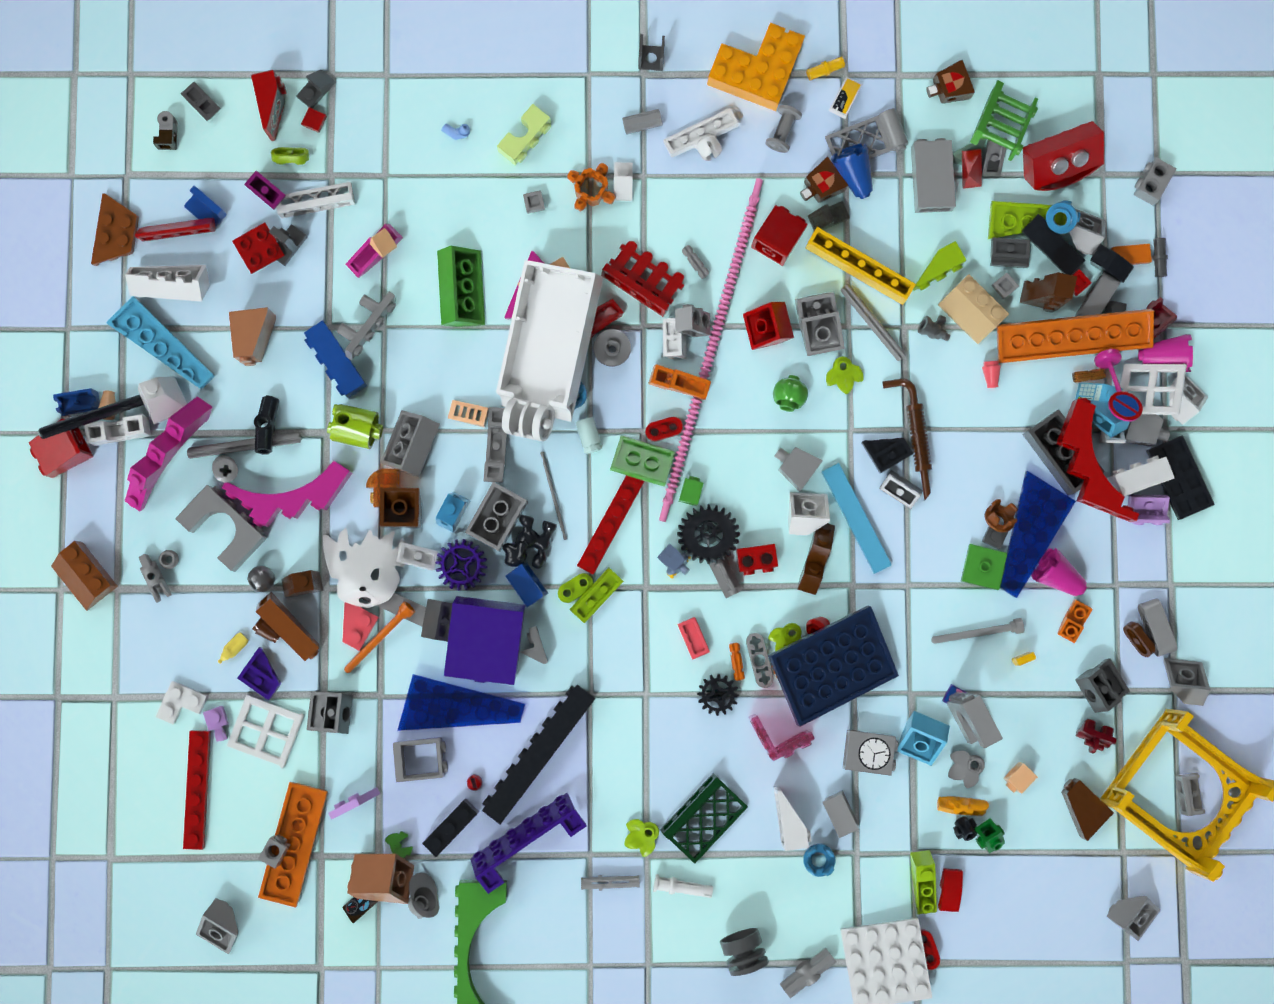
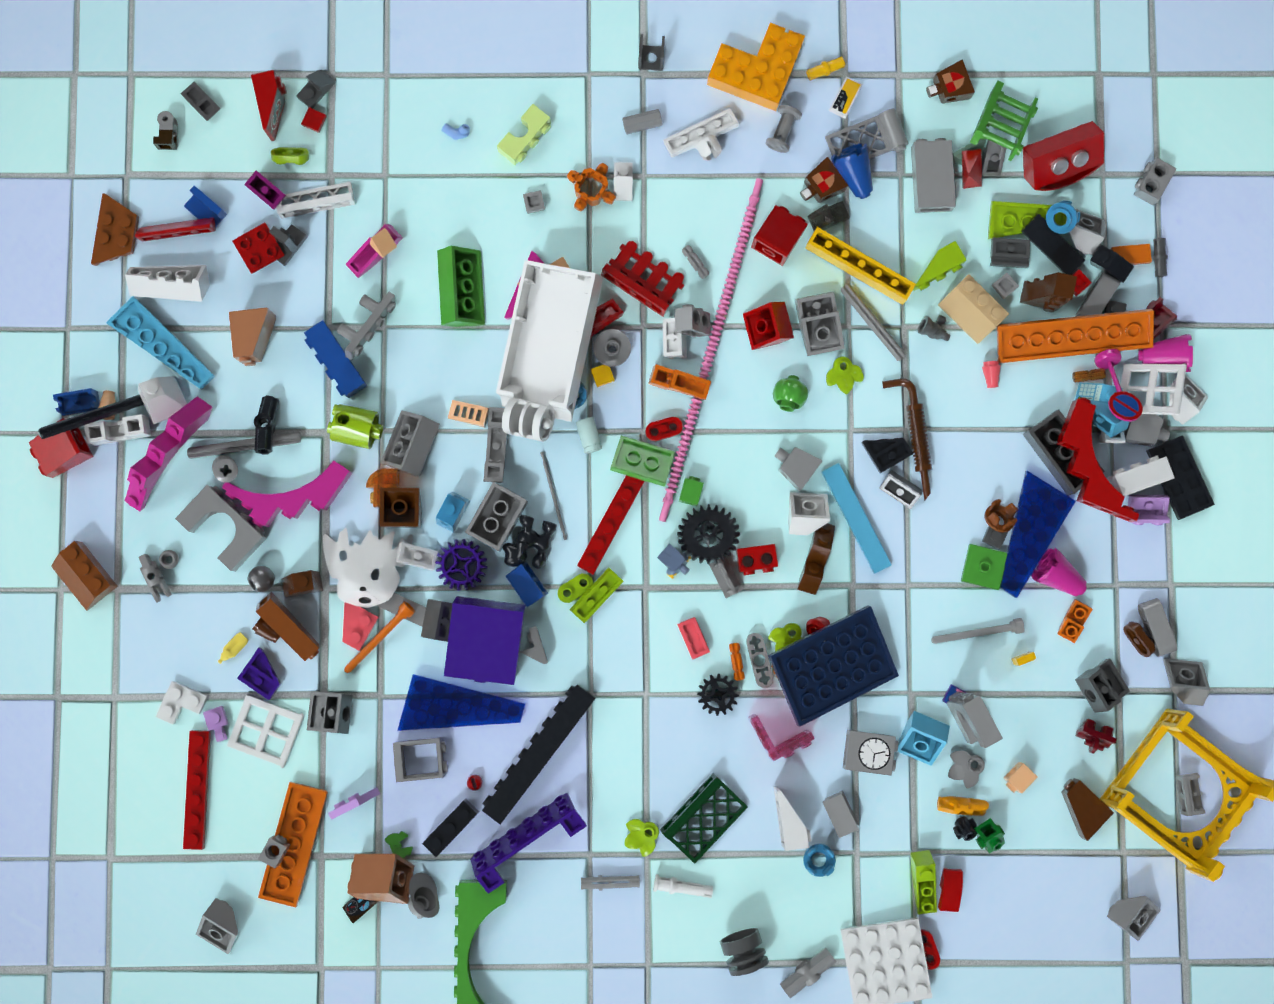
(602, 375): none -> yellow tile

